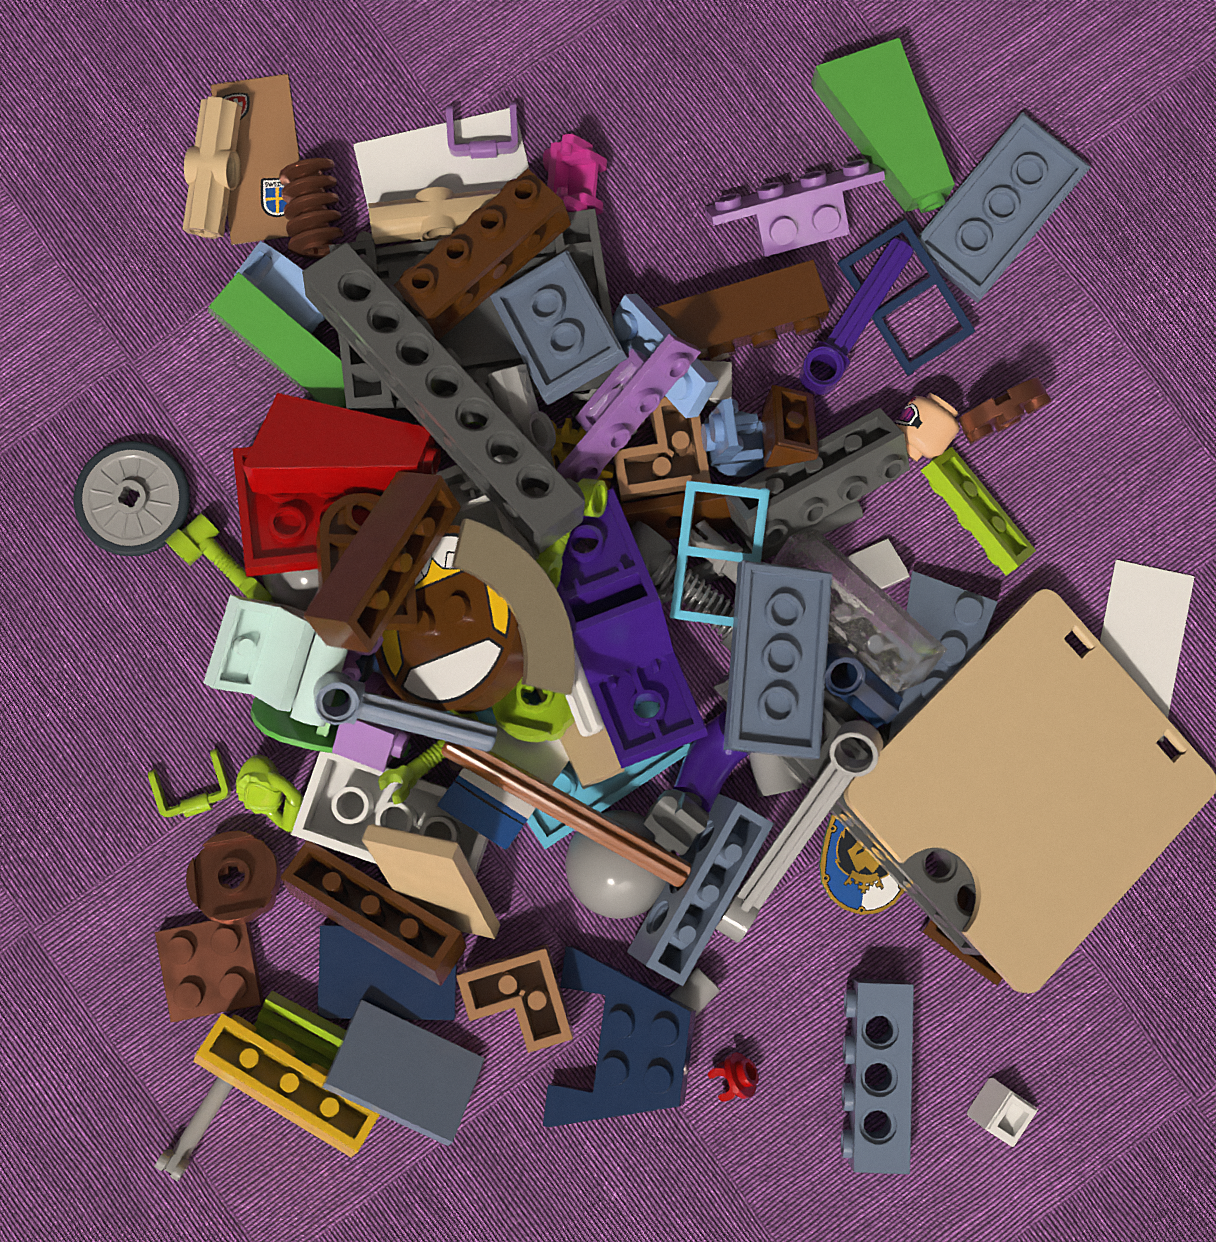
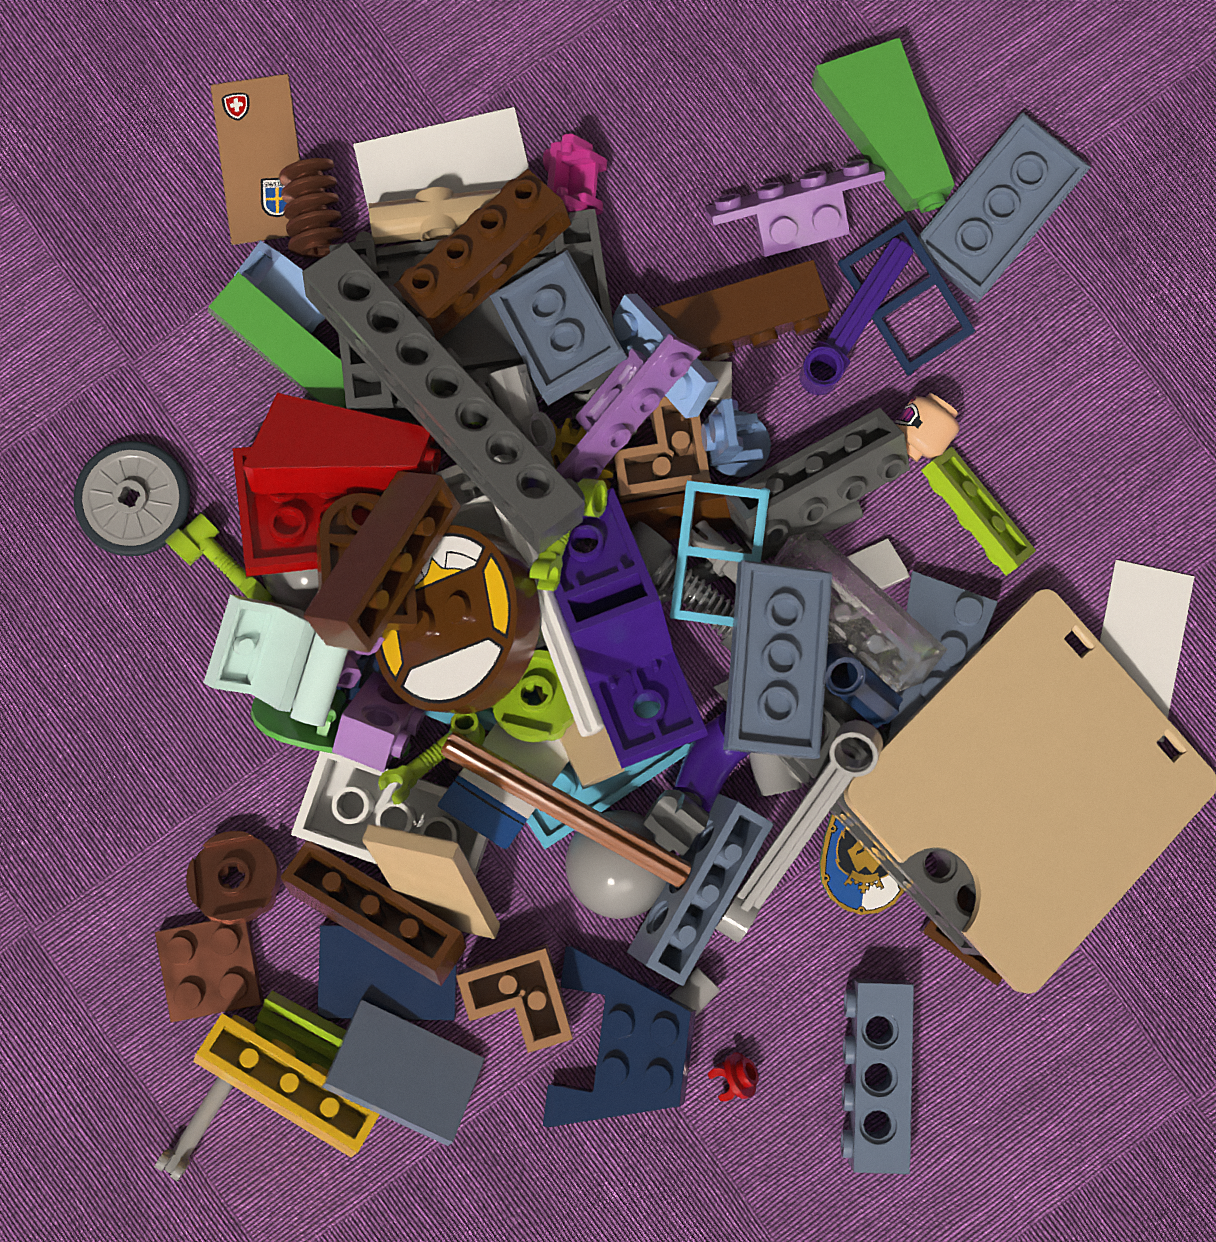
(195, 804): lime piece -> none
(212, 167): tan piece -> none
(262, 791): lime piece -> none
(399, 714): sand blue axle -> none
(482, 148): medium lavender piece -> none
(530, 596): dark tan tile -> none
(789, 427): reddish brown slope -> none
(1001, 1111): white slope -> none
(1004, 410): copper plate -> none

